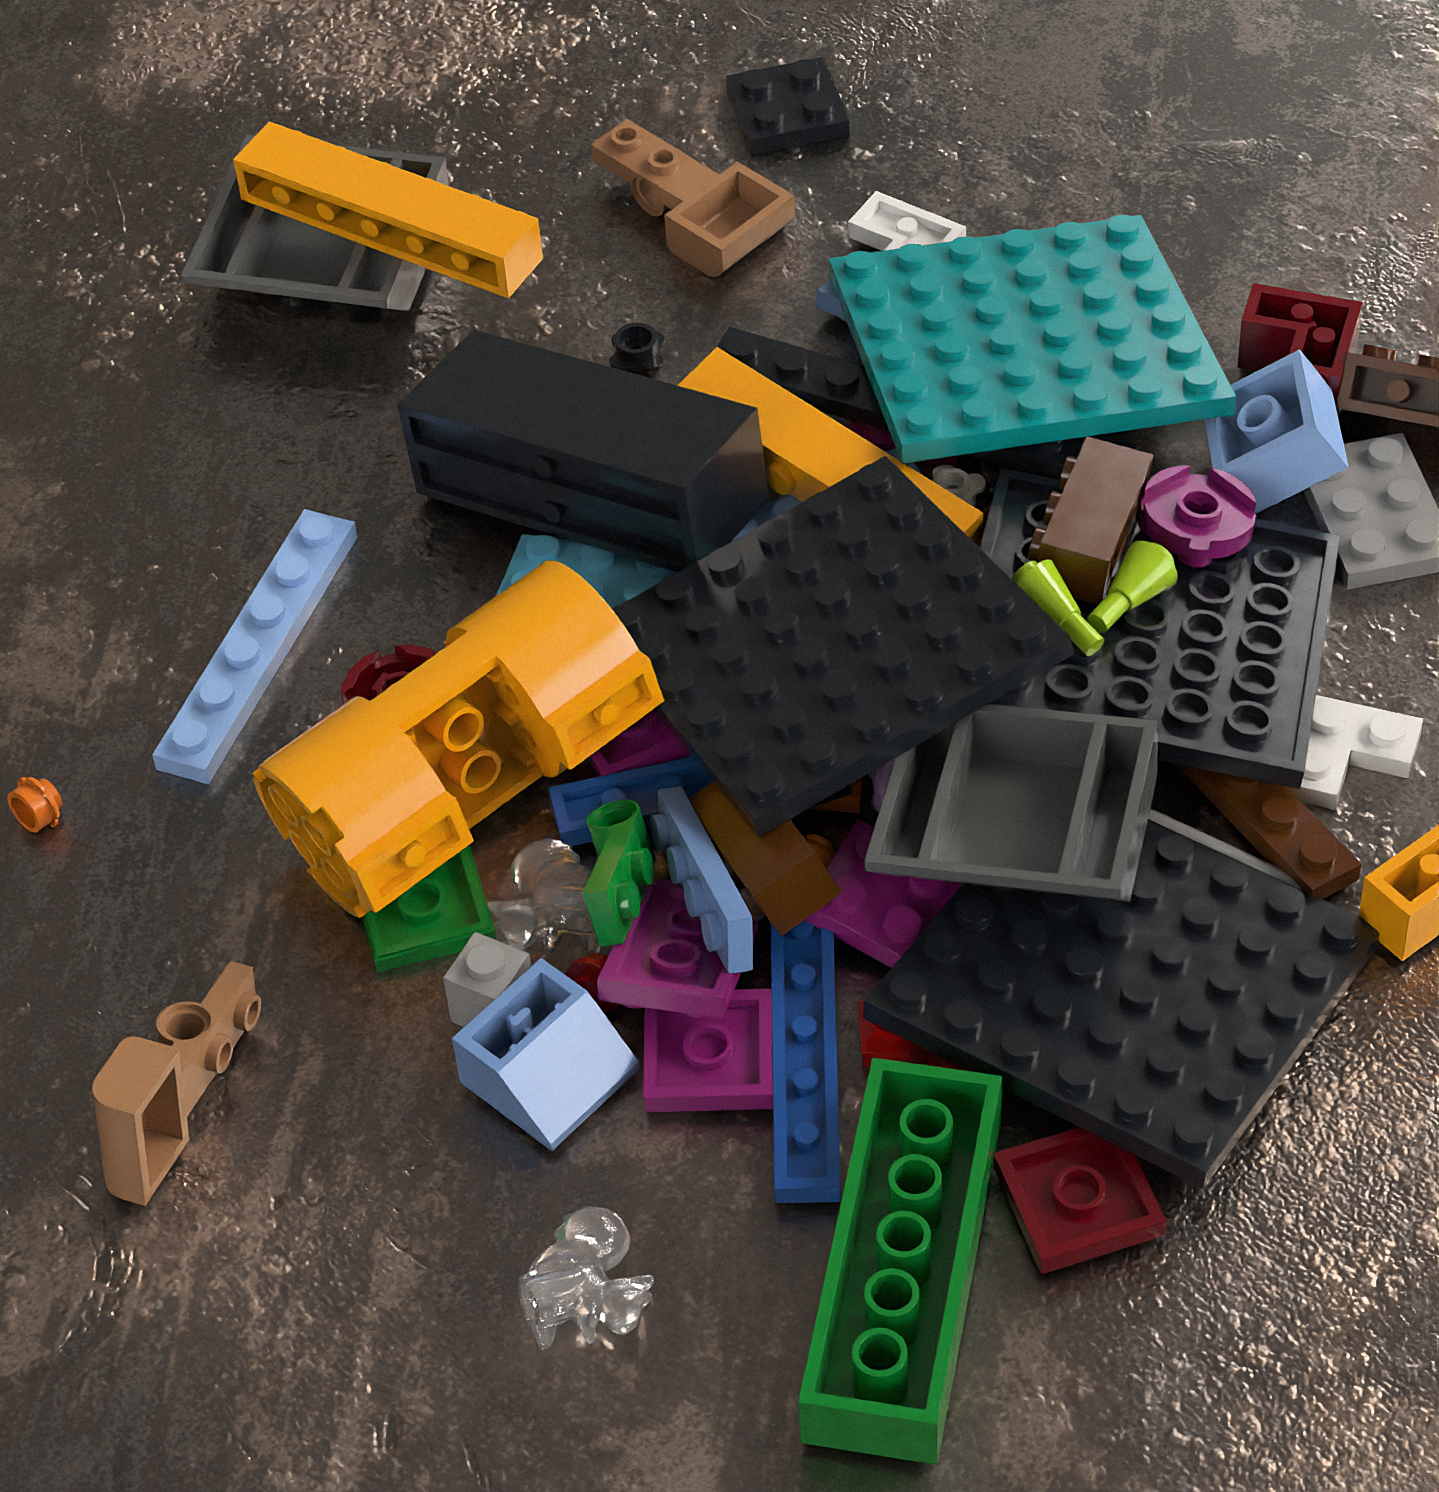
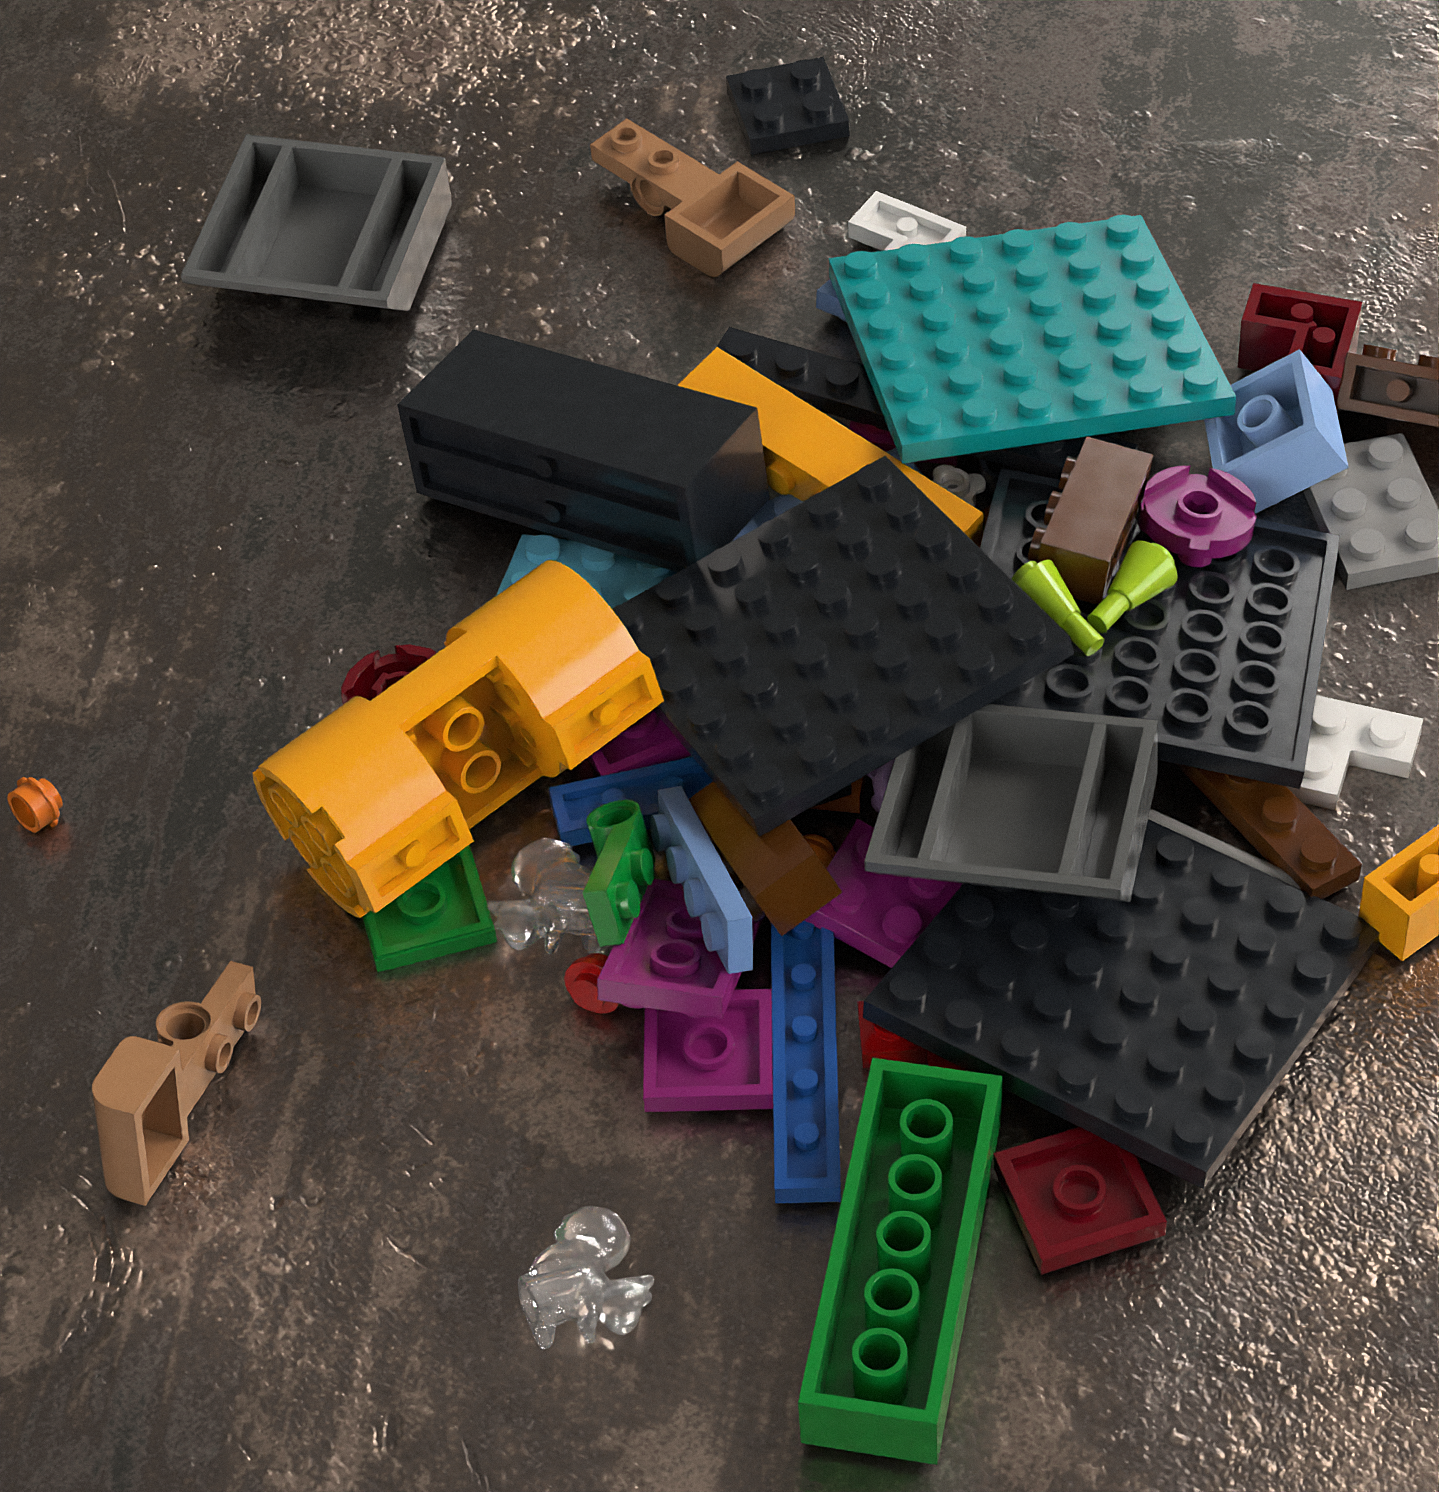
(255, 647): light blue plate -> none
(389, 209): light orange brick -> none
(481, 975): light grey brick -> none
(543, 1054): medium blue slope -> none
(637, 348): black plate -> none

